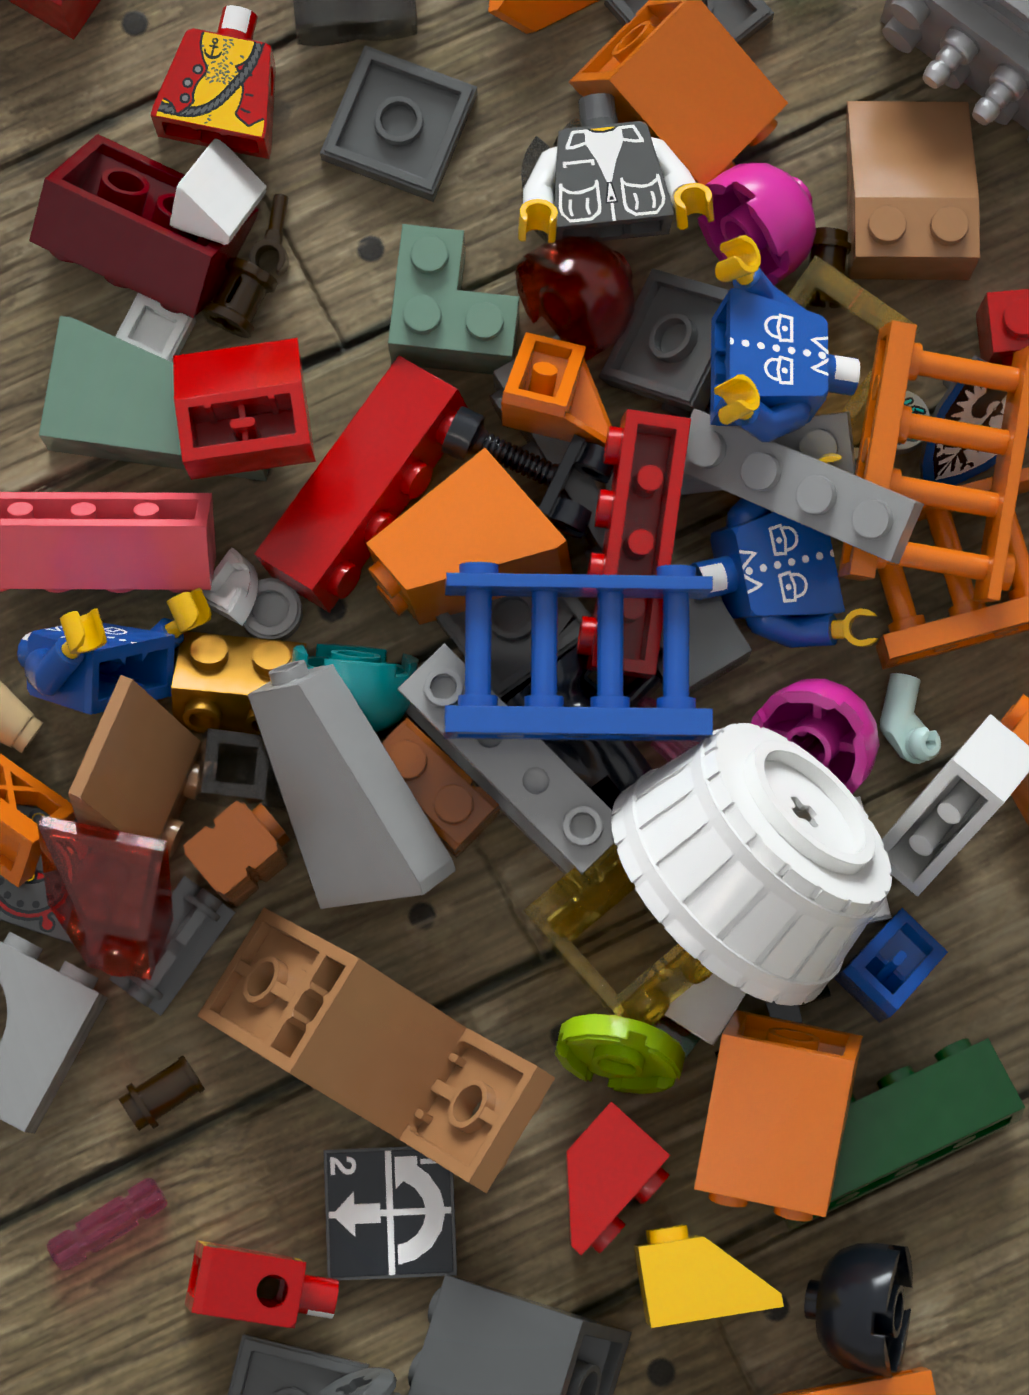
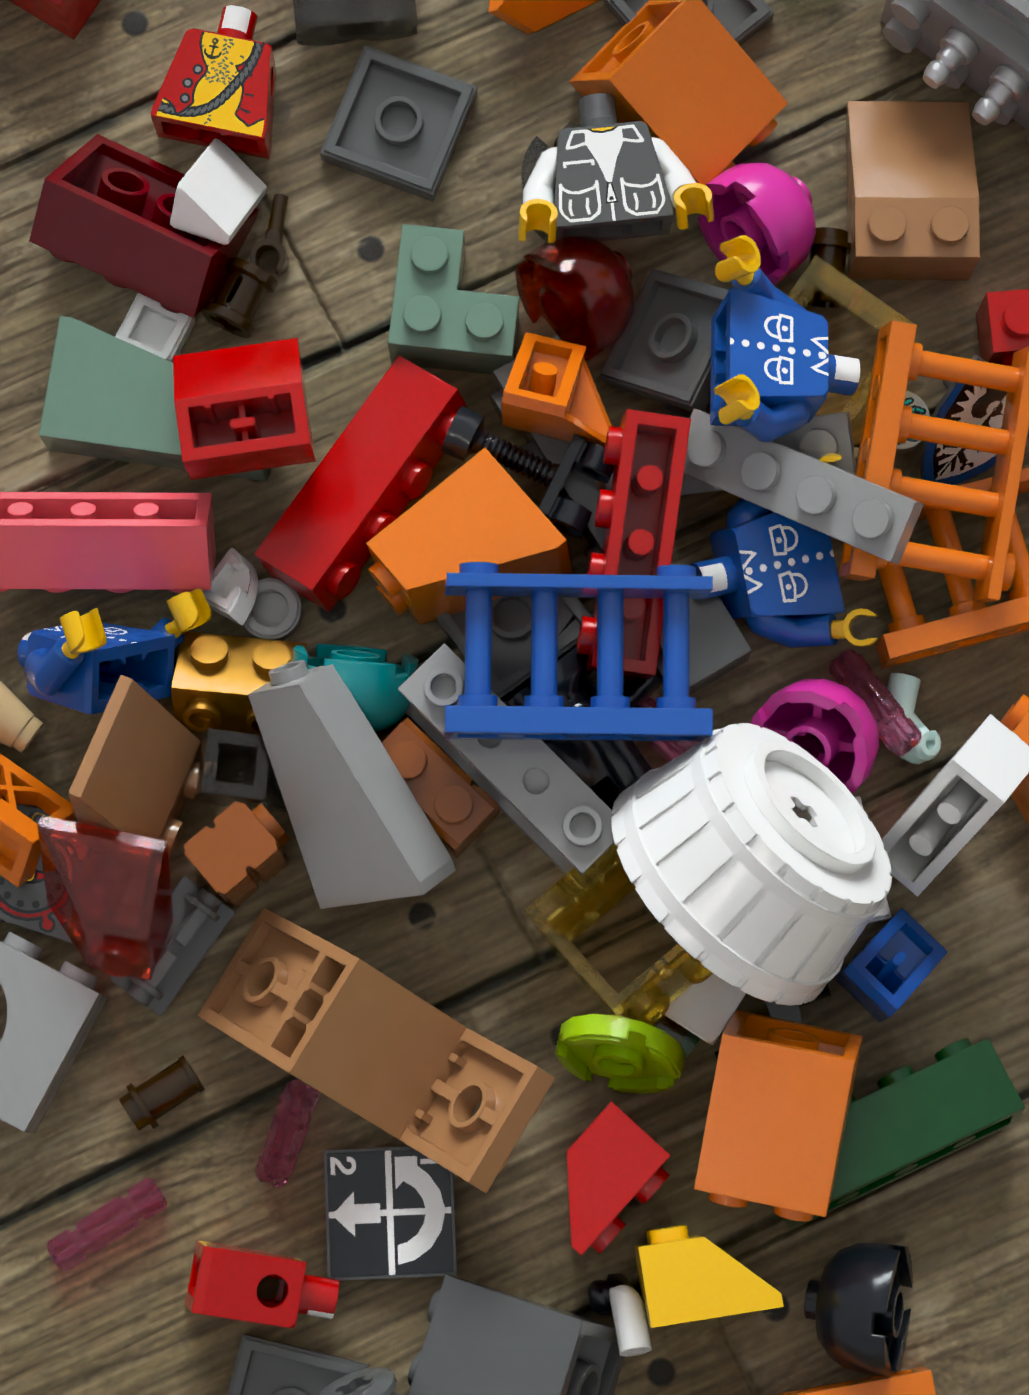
(286, 1133): none -> clear pink axle
(628, 1312): none -> white arm
(893, 726): none -> clear pink axle

